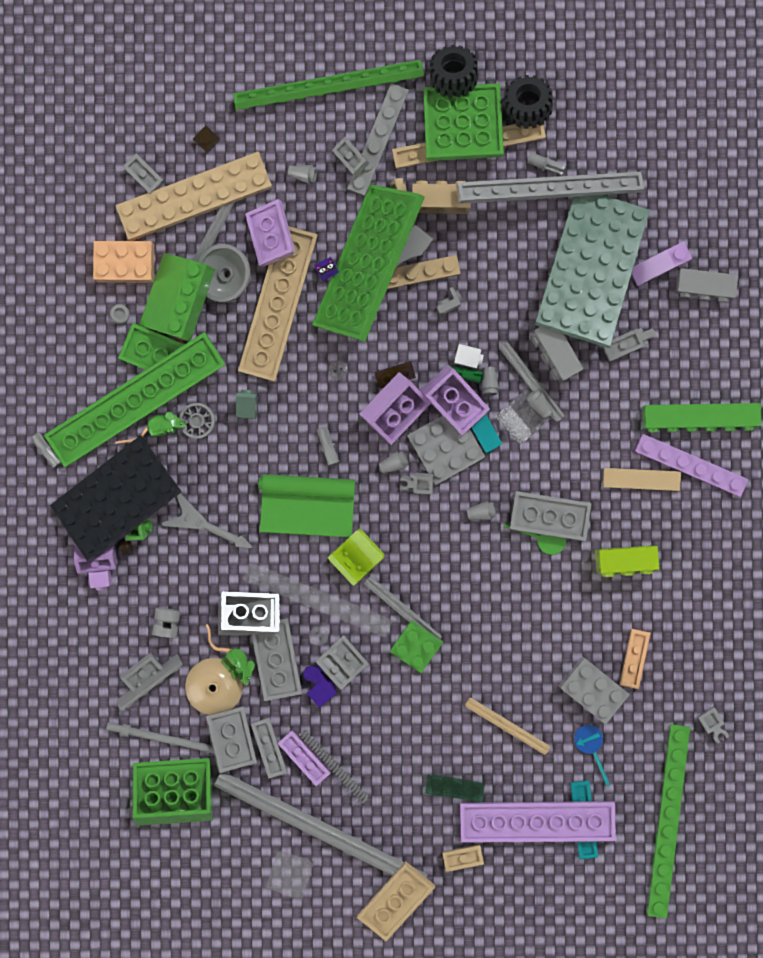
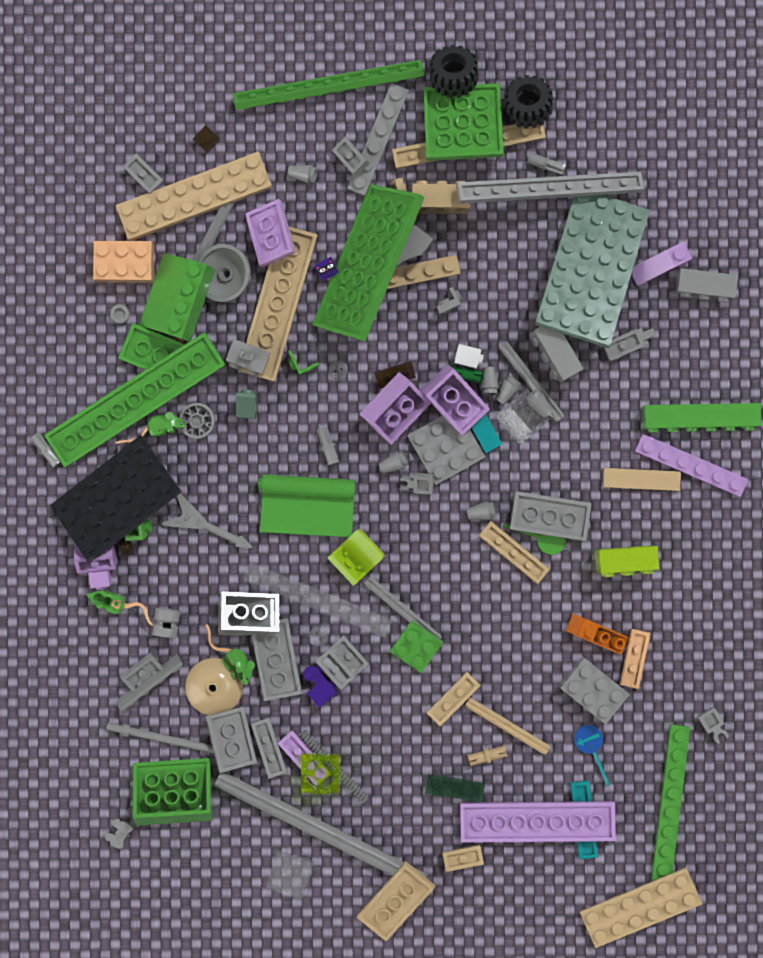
(113, 602): none -> bright green animal
(120, 835): none -> light grey piece
(248, 357): none -> light grey brick
(294, 365): none -> bright green bracket
(306, 759): none -> clear neon green piece
(453, 698): none -> tan plate
(487, 755): none -> tan pin
(508, 389): none -> light grey cone
(514, 552): none -> tan tile
(597, 634): none -> orange slope
(641, 907): none -> tan plate

